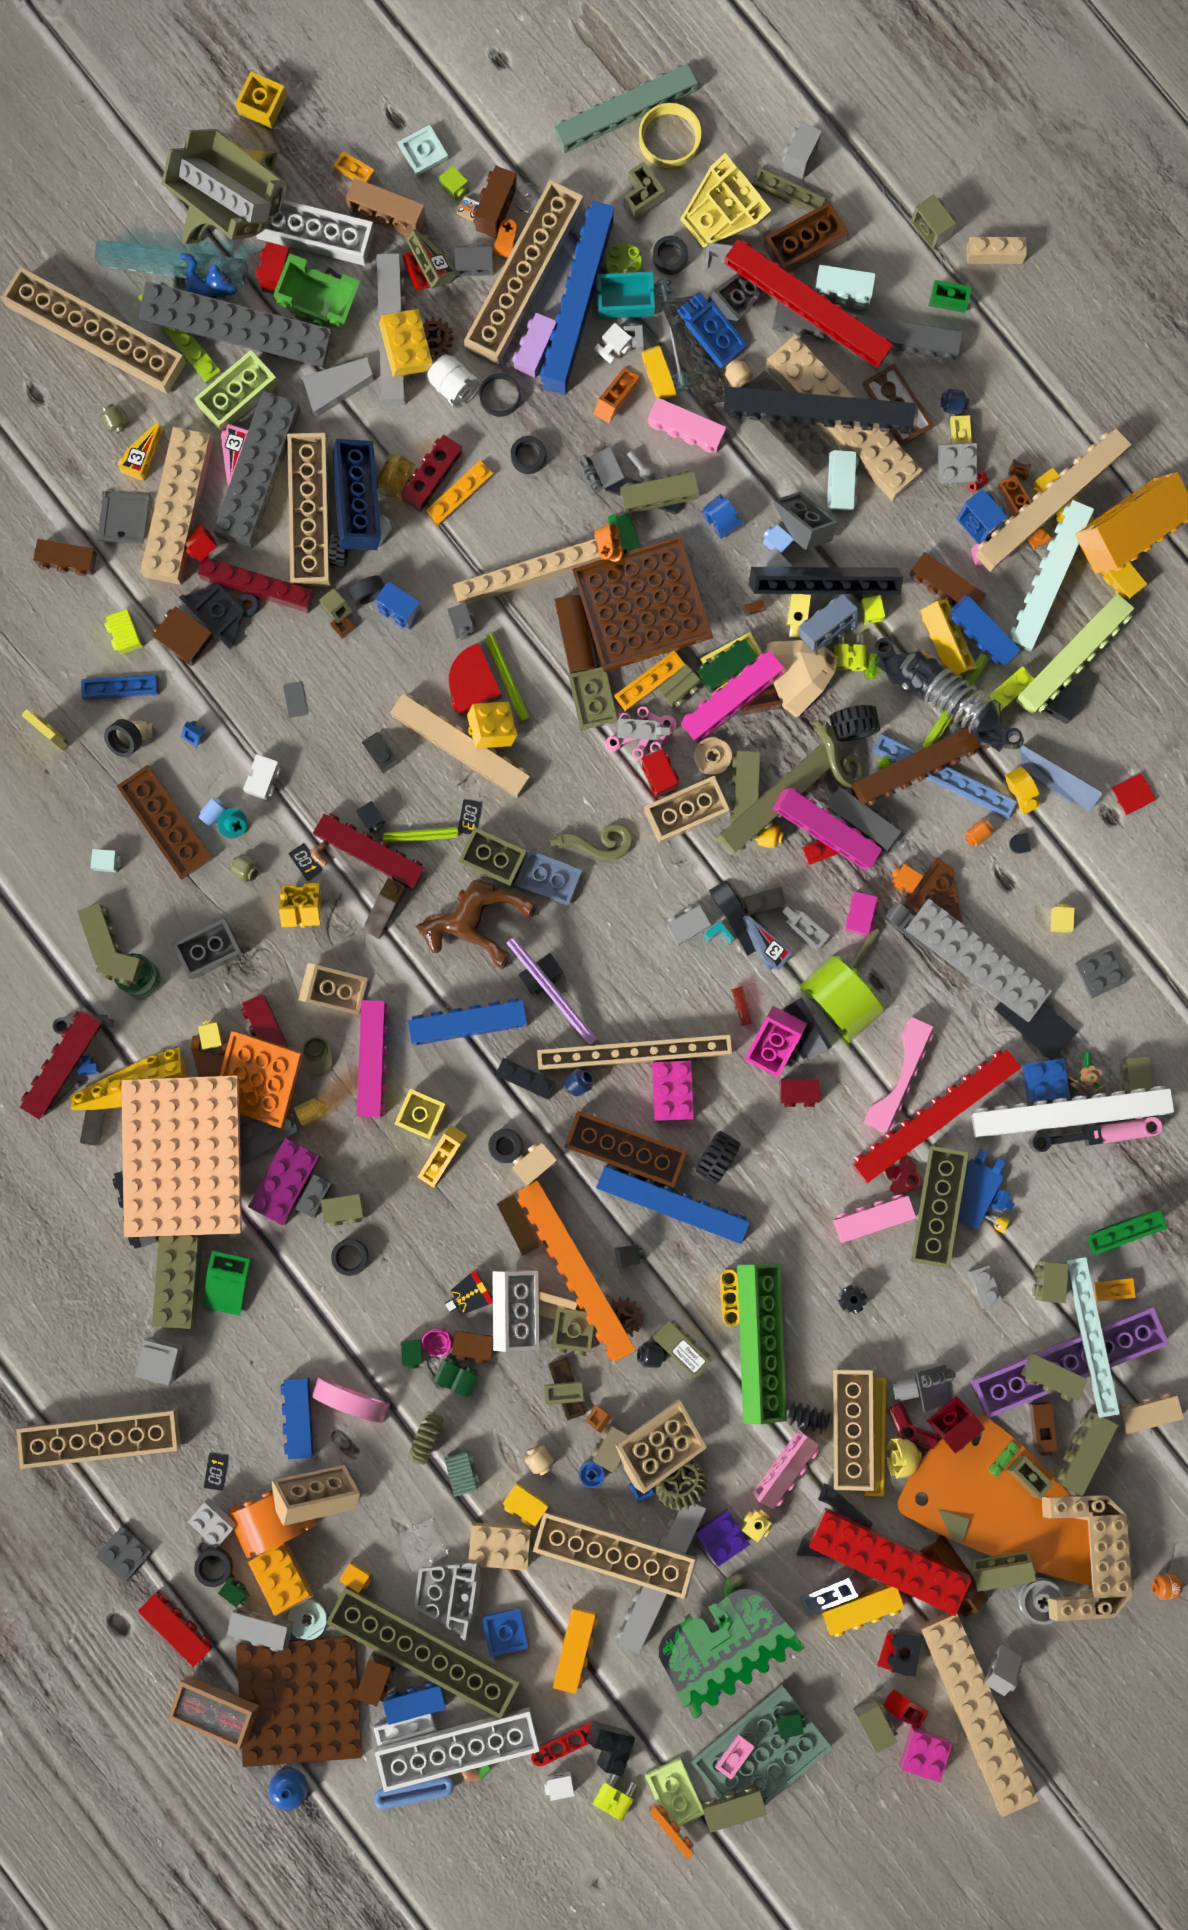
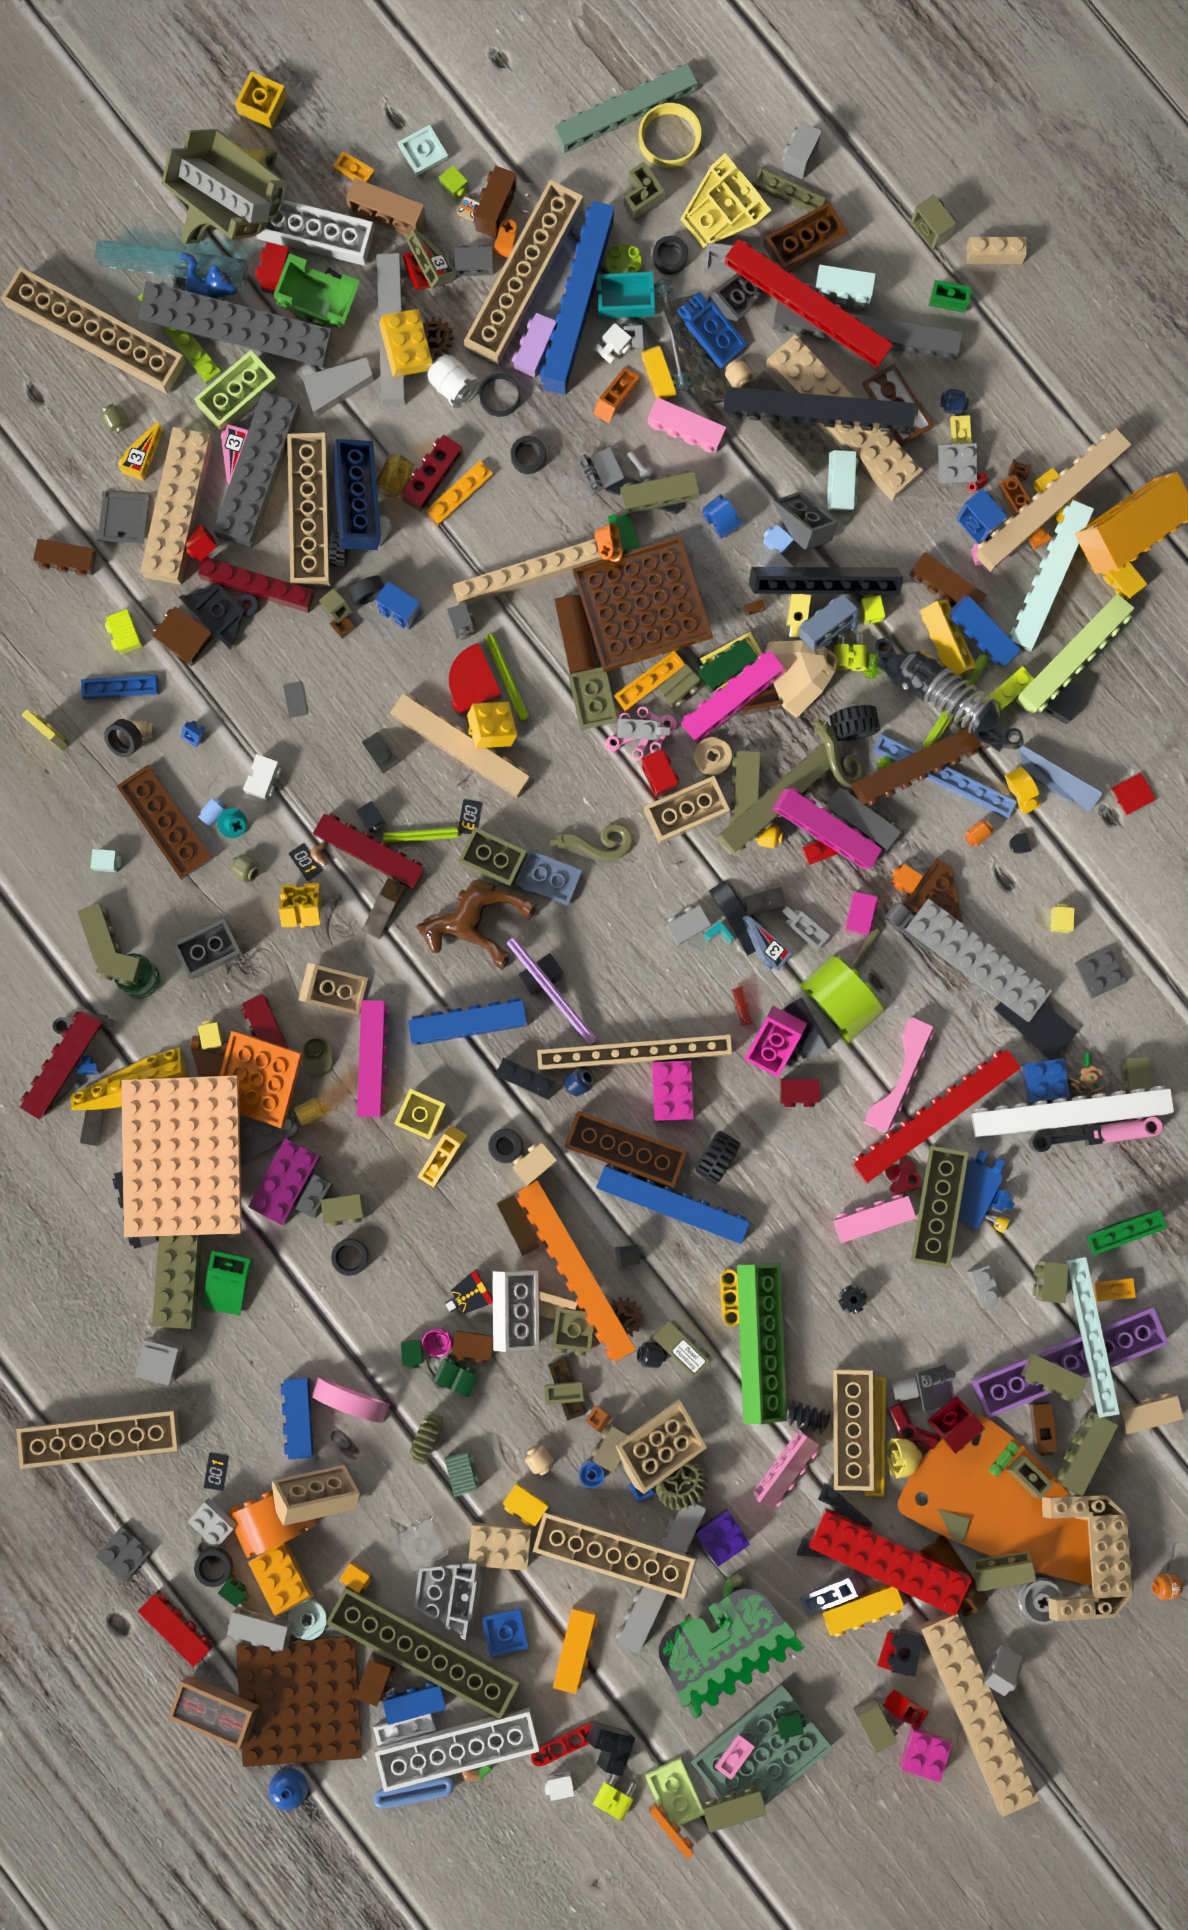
(762, 1529): light yellow brick -> none

